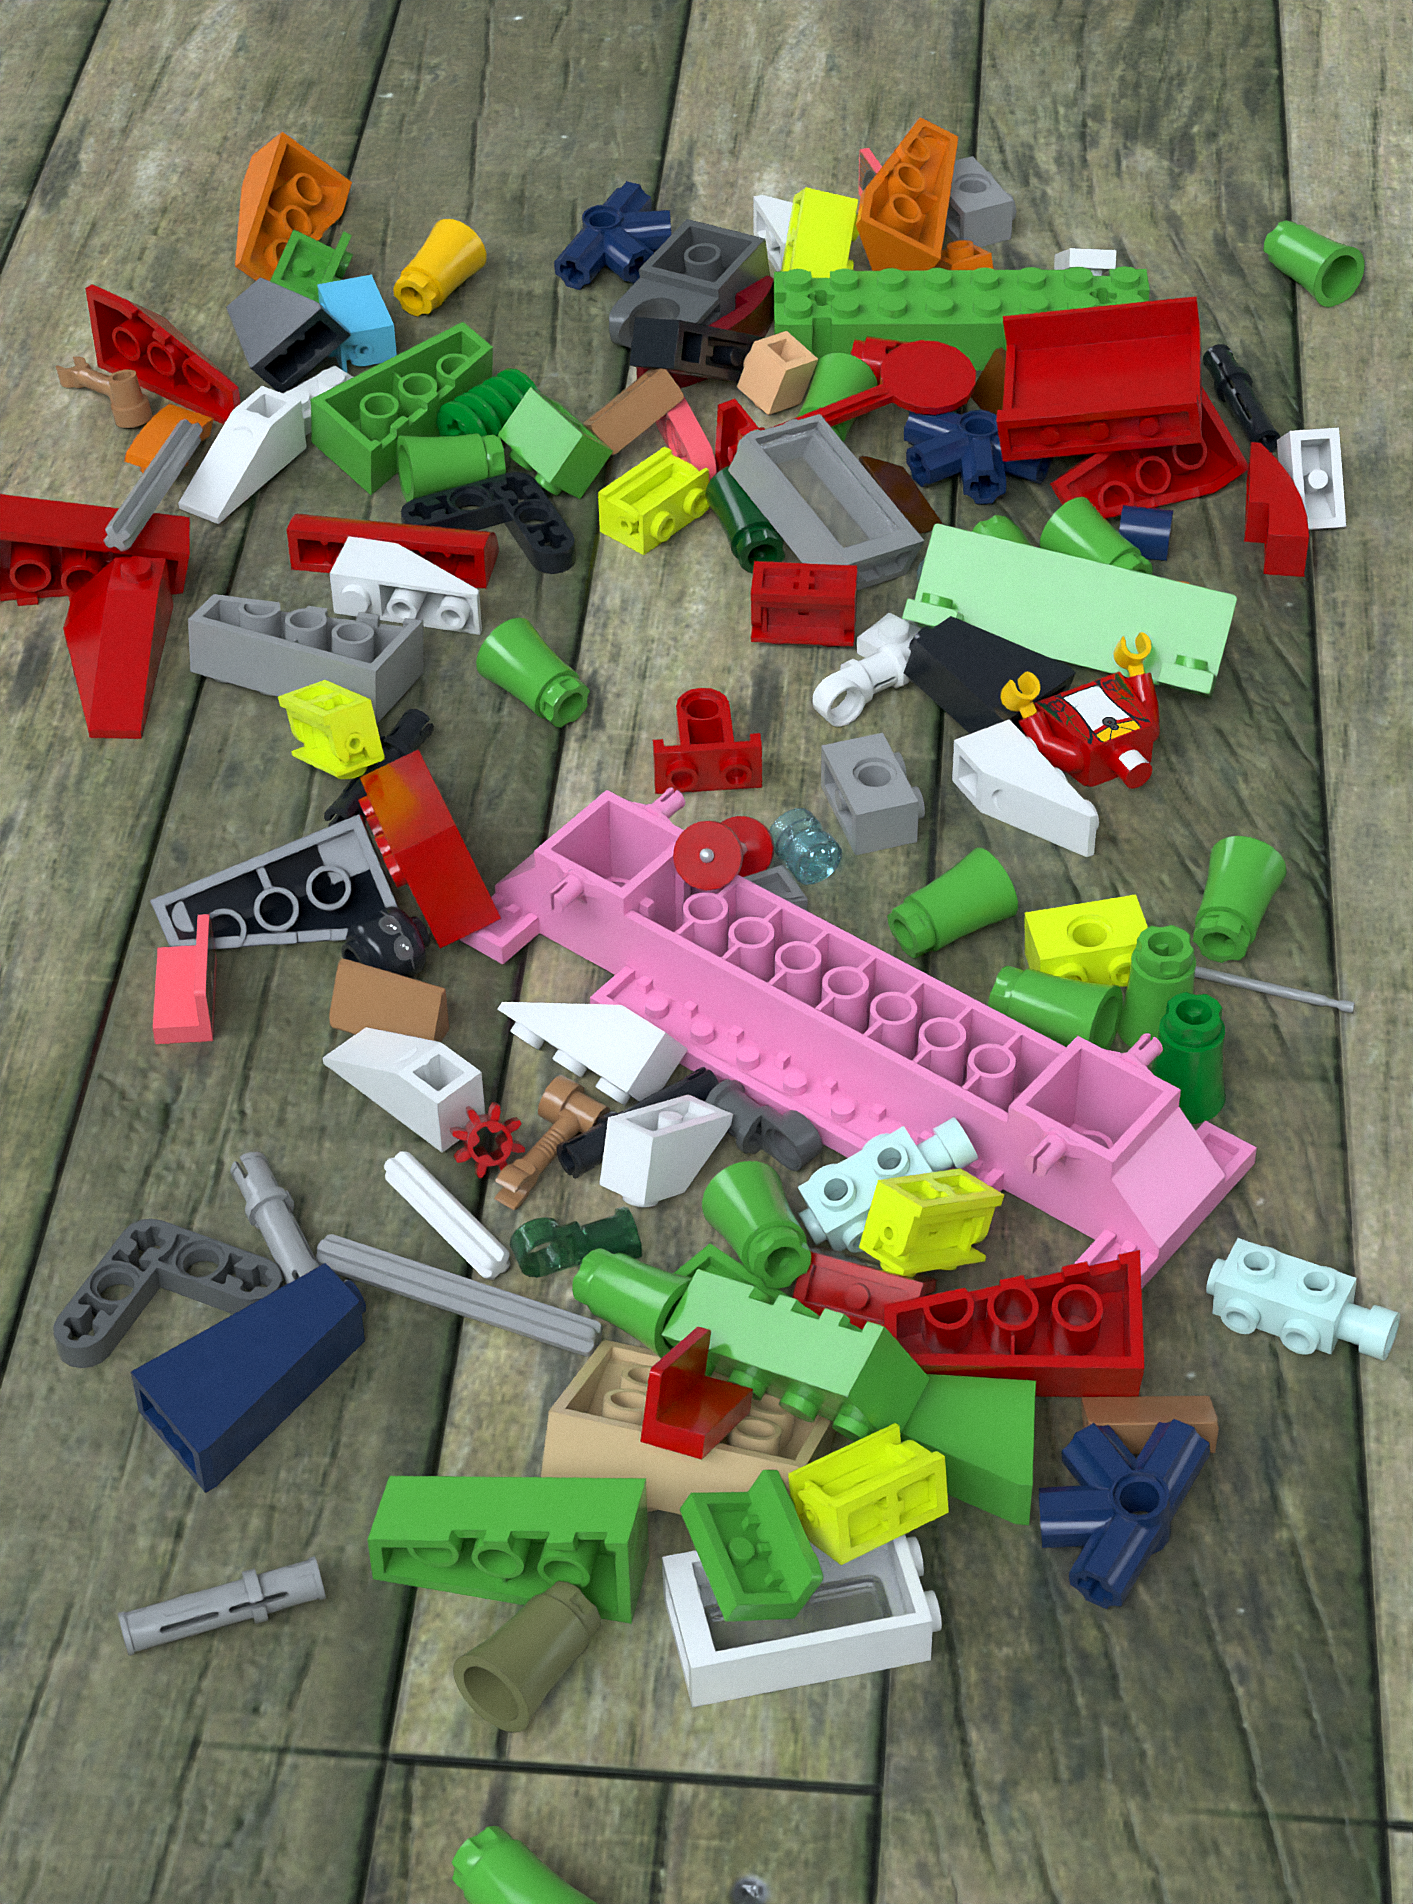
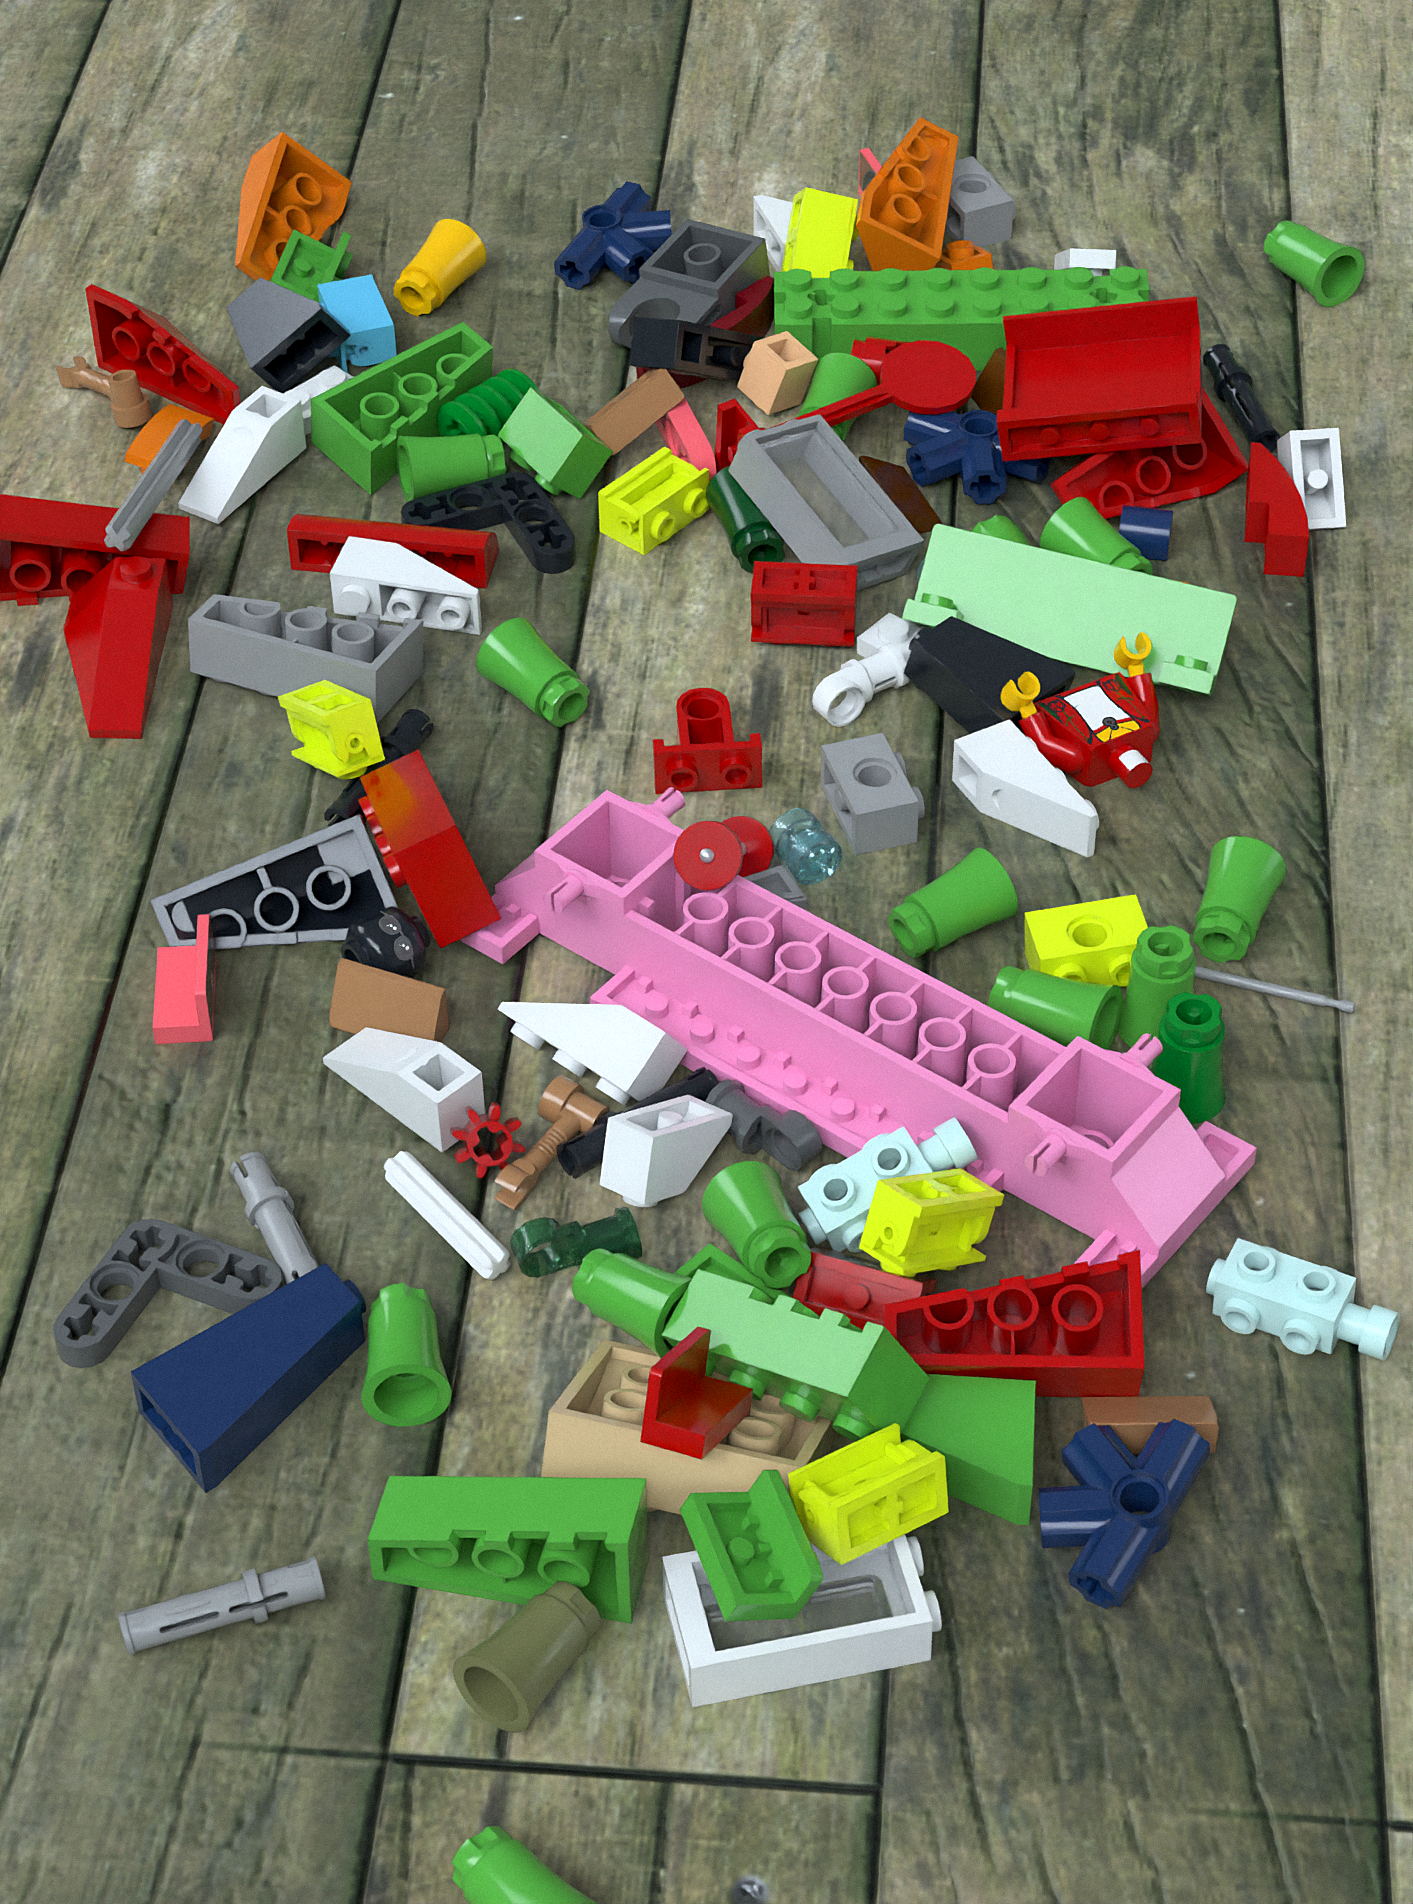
(404, 1360): none -> bright green plant
(460, 1295): light grey axle -> none

